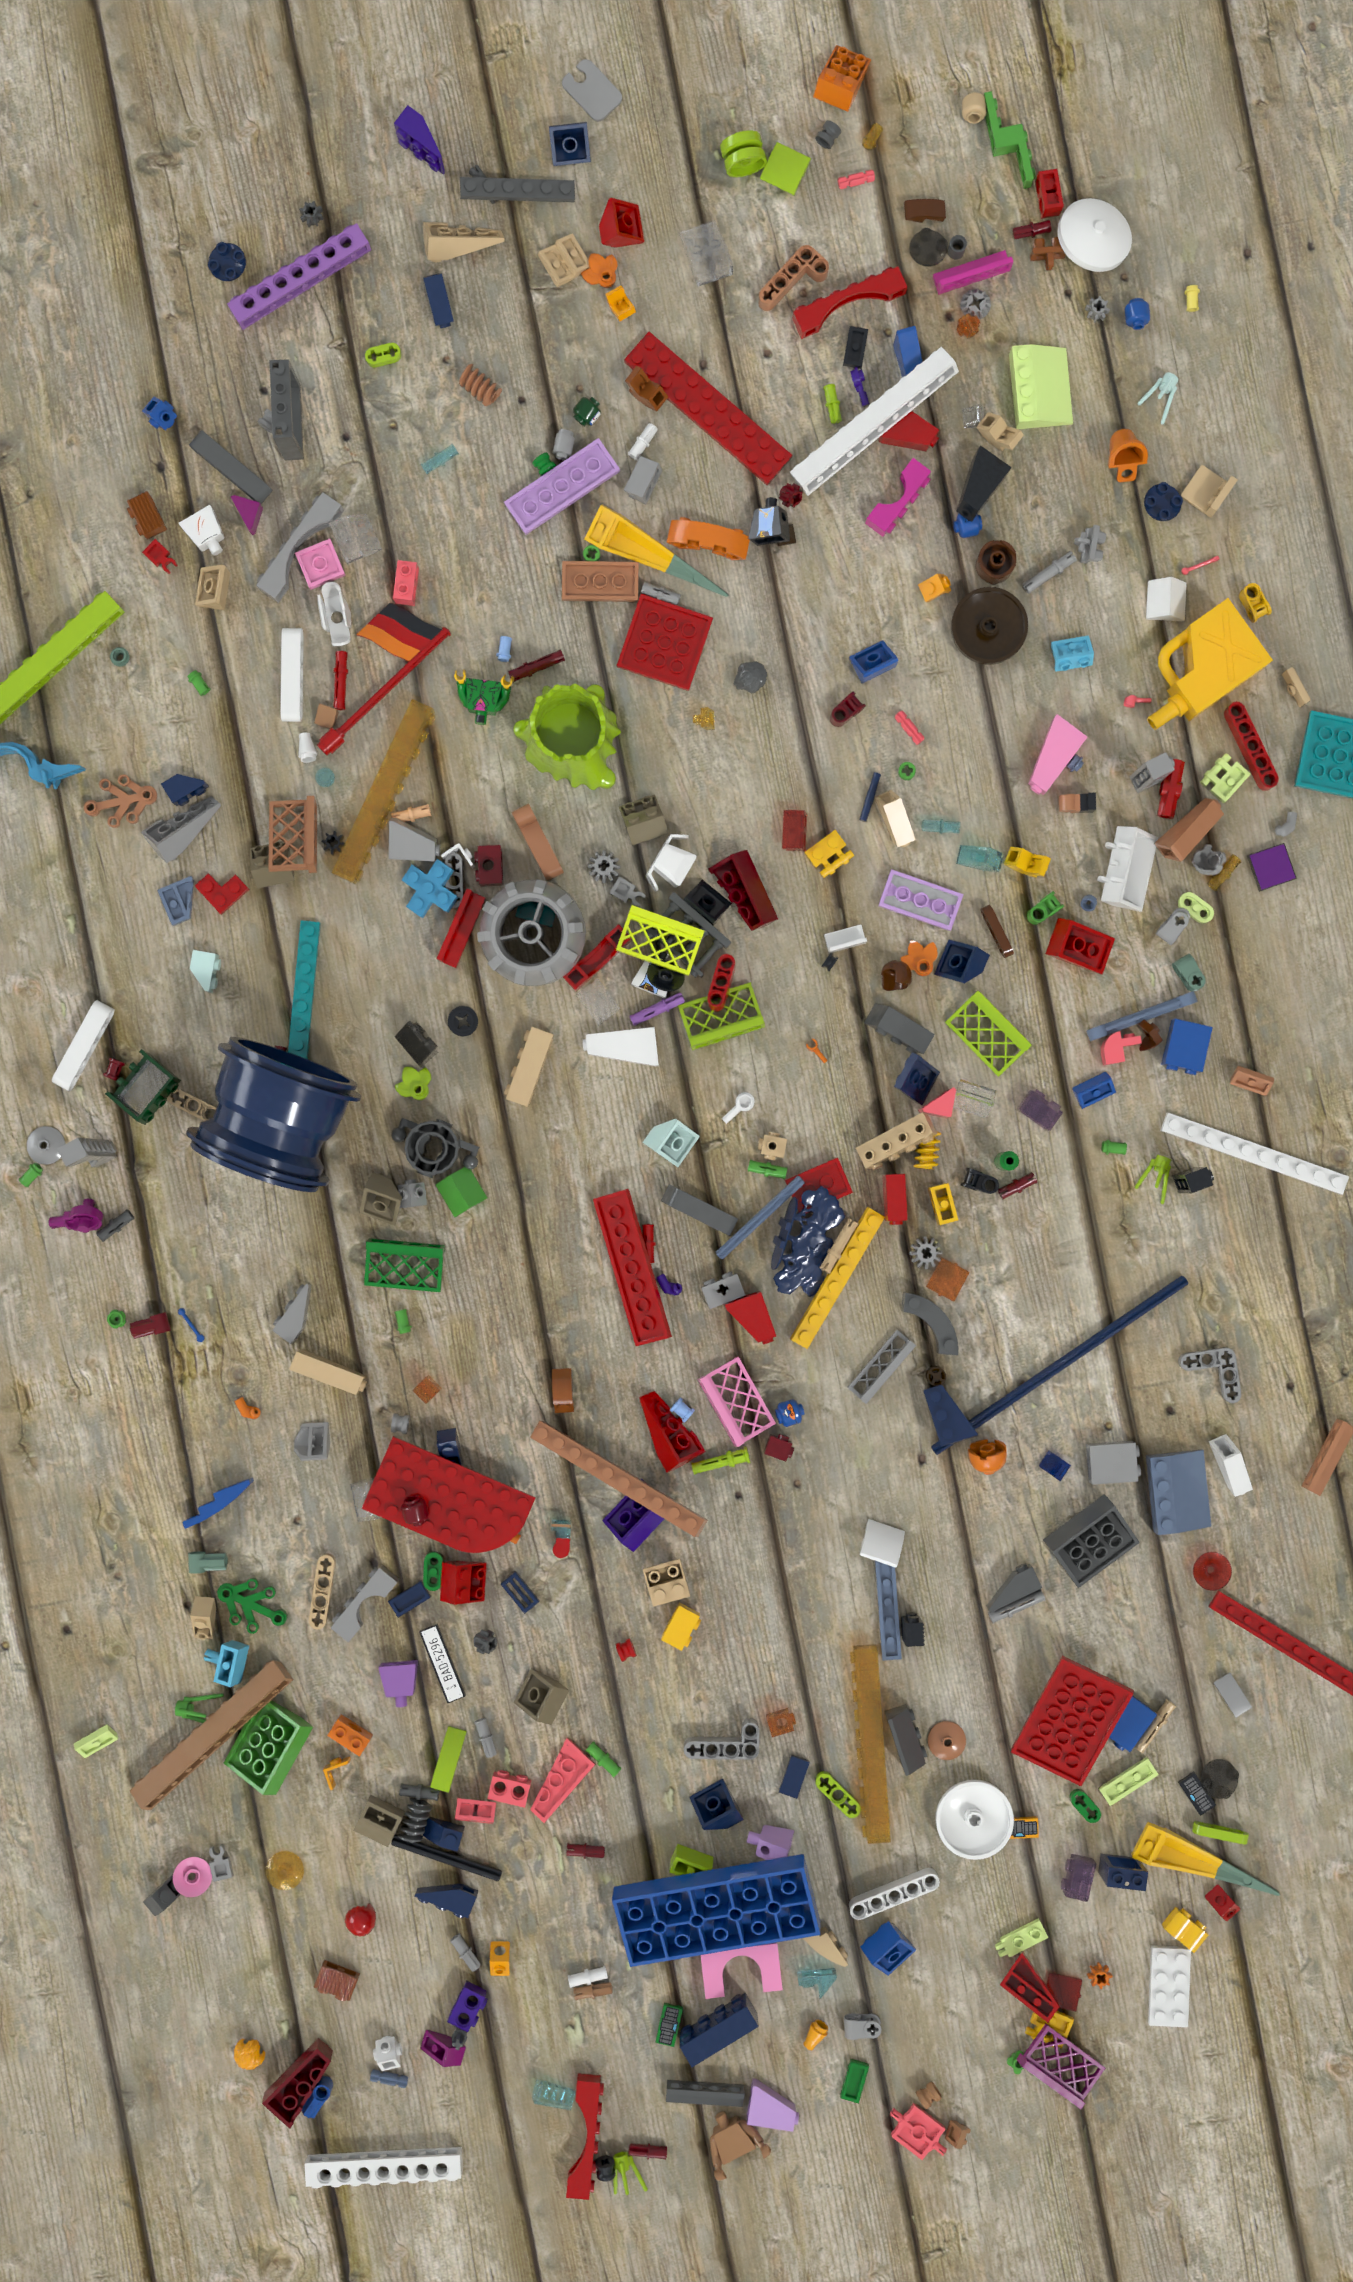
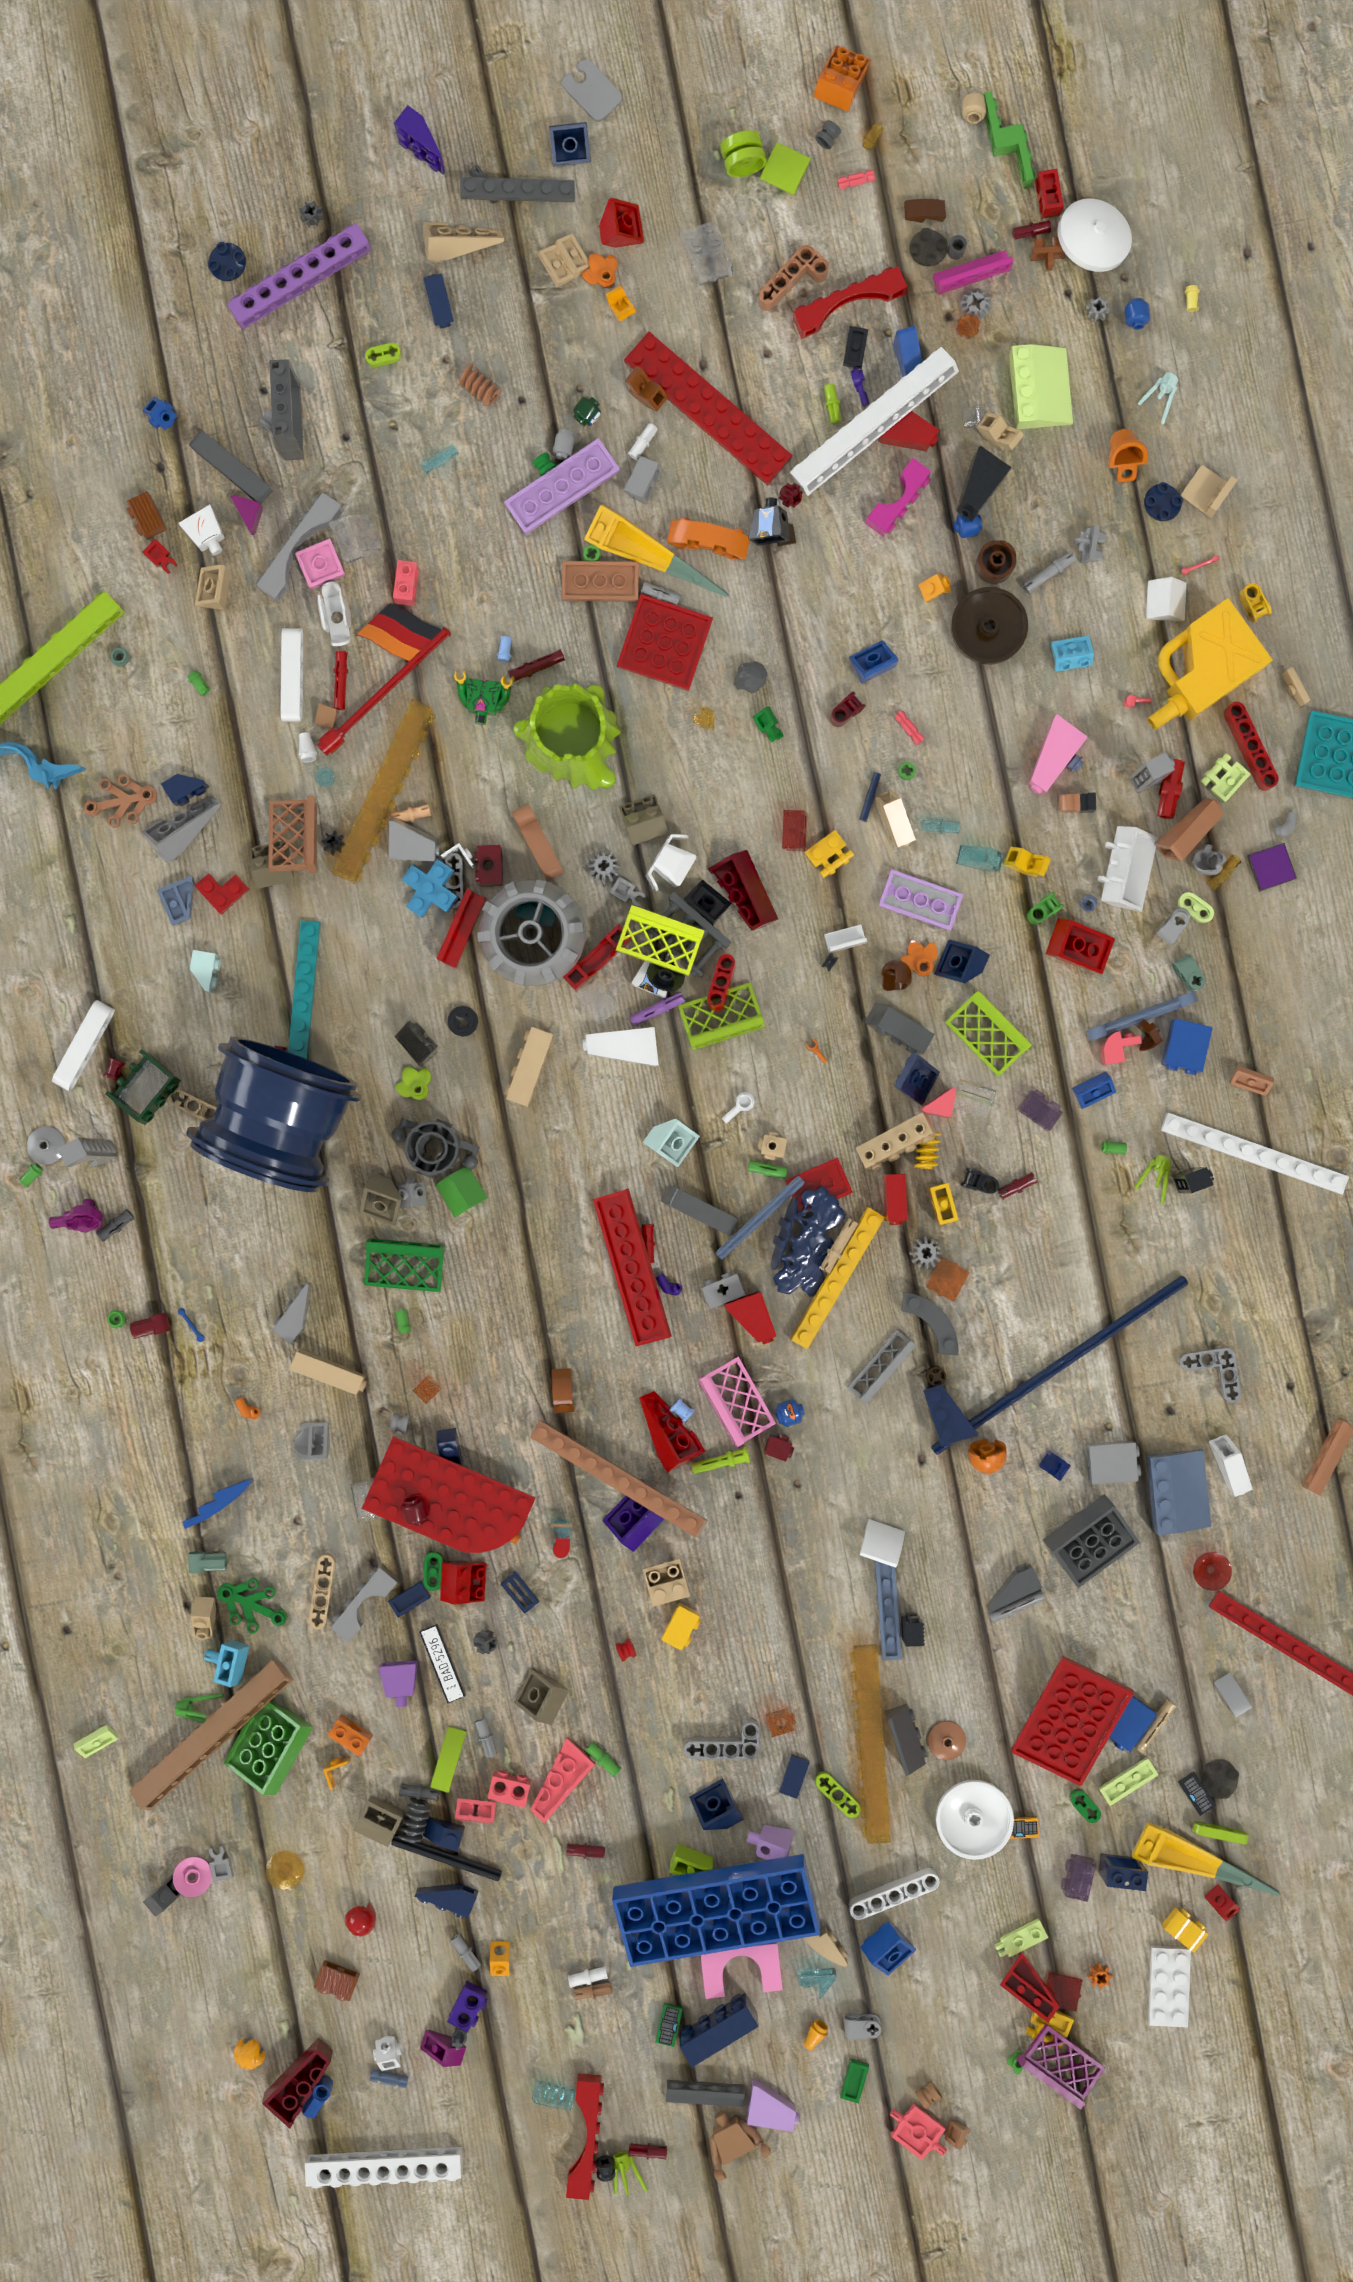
(766, 723): none -> green plate
(997, 931): reddish brown beam -> none
(1000, 1161): green brick -> none

